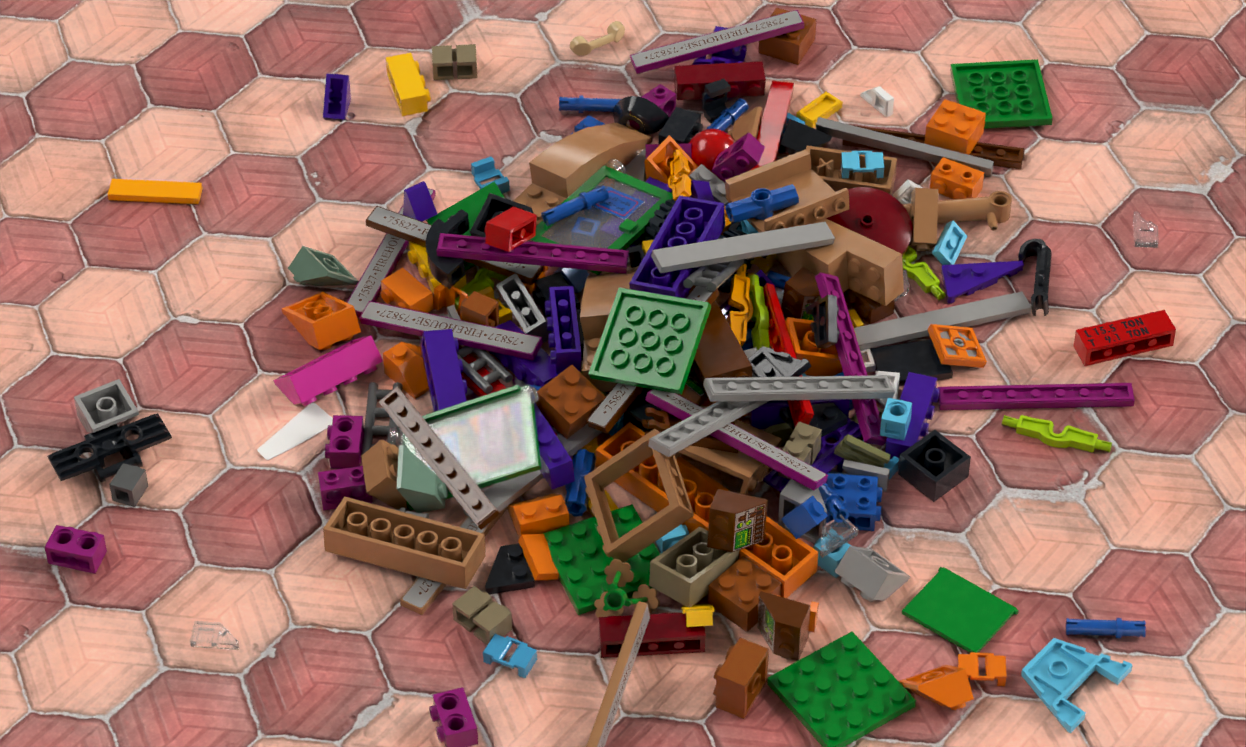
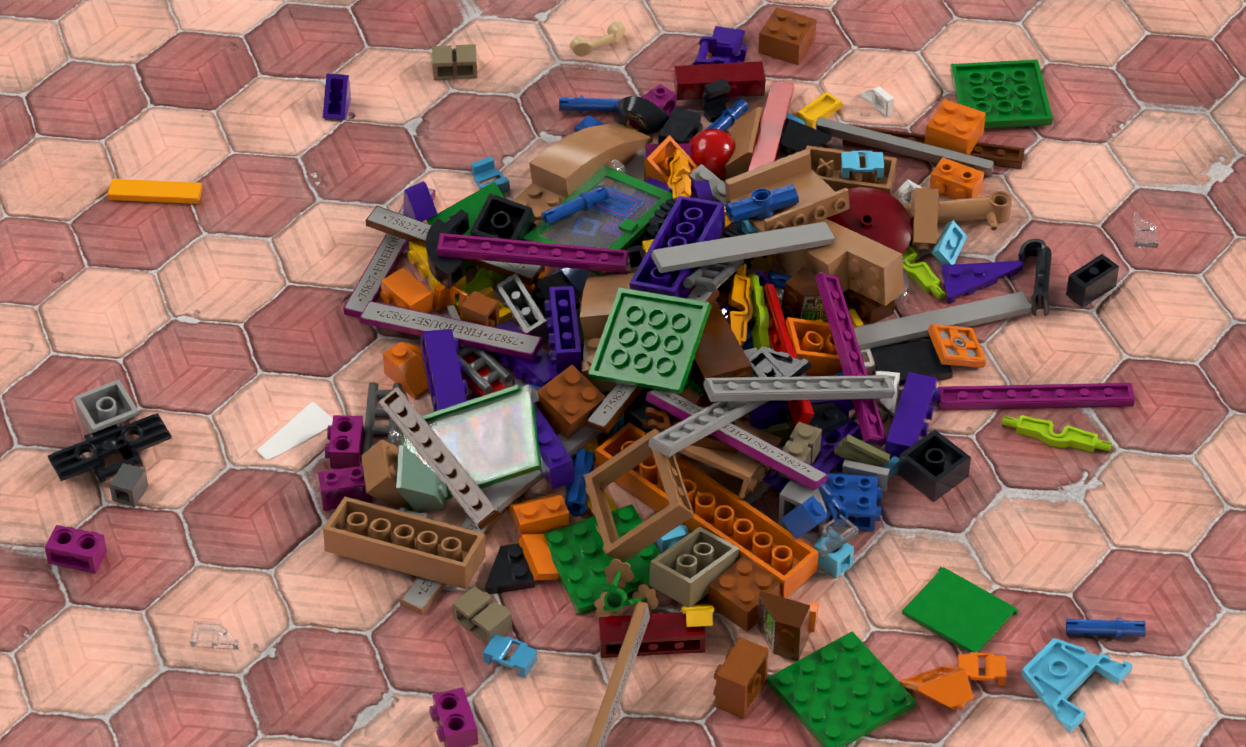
(319, 269): sand green slope -> none
(323, 320): orange slope -> none
(330, 370): dark pink slope -> none
(407, 84): yellow brick -> none
(510, 229): red brick -> none
(717, 41): tile -> none
(736, 521): reddish brown slope -> none
(738, 157): magenta brick -> none
(825, 321): black wing -> none
(870, 573): light grey slope -> none
(896, 418): medium azure brick -> none
(1092, 280): none -> black brick
(1124, 337): red brick -> none

